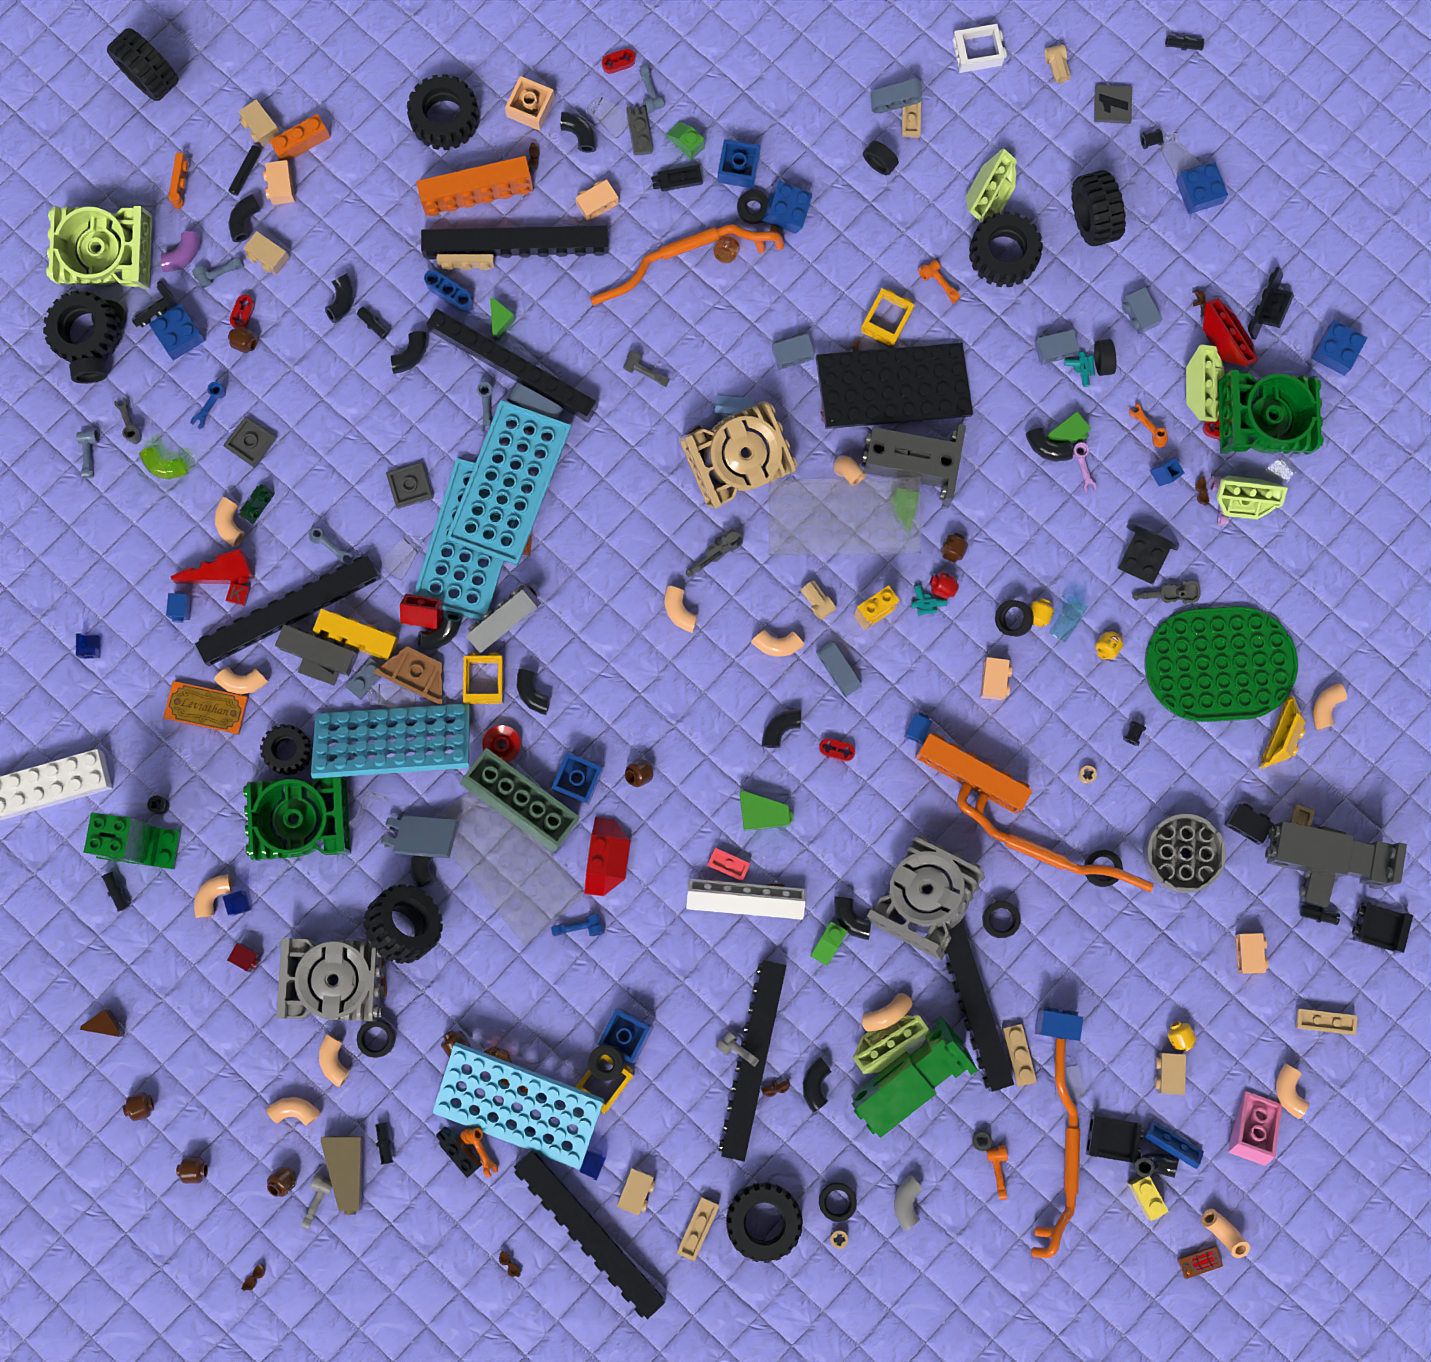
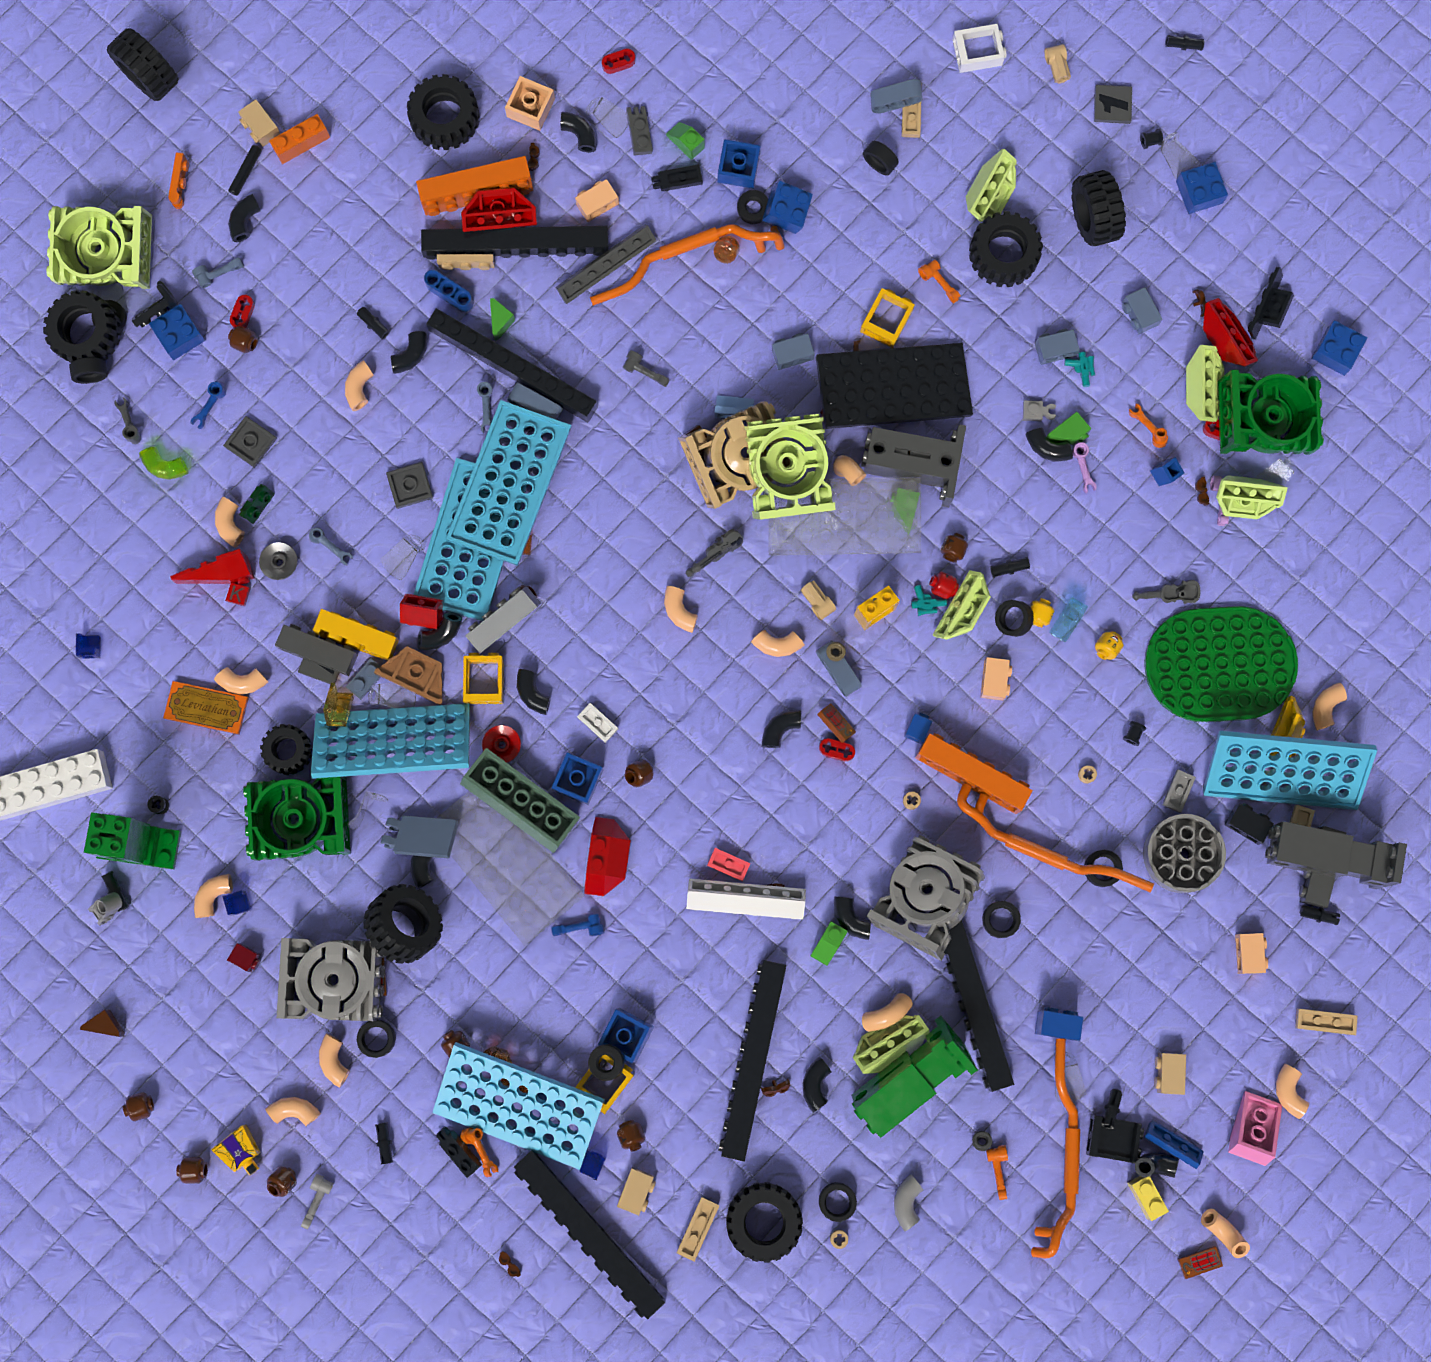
(87, 438): sand blue brick -> none
(106, 907): none -> light grey piece
(178, 607): blue brick -> none
(183, 254): medium lavender cylinder -> none
(239, 1150): none -> torso
(250, 1283): reddish brown piece -> none
(266, 253): tan brick -> none
(273, 553): none -> flat silver dish
(279, 181): light nougat brick -> none
(287, 610): black brick -> none
(337, 707): none -> clear yellow panel
(344, 298): black cylinder -> none
(345, 1170): dark tan slope -> none
(354, 386): none -> light nougat cylinder
(498, 210): none -> red wedge
(597, 723): none -> white plate
(605, 264): none -> dark grey plate
(631, 1135): none -> reddish brown head
(653, 102): sand blue brick -> none
(729, 1044): light grey brick -> none
(763, 813): bright green slope -> none
(809, 433): none -> yellowish green brick
(835, 645): none -> dark tan plate
(836, 723): none -> tile
(911, 806): none -> tan bush
(965, 607): none -> yellowish green wedge
(1010, 567): none -> black pin
(1019, 1055): tan plate -> none
(1035, 411): none -> light grey plate
(1105, 357): black tyre -> none
(1112, 1109): none -> black axle
(1145, 554): black piece -> none
(1178, 791): none -> light grey plate
(1181, 1036): yellow head -> none
(1296, 778): none -> medium azure piece
(1382, 927): black panel -> none

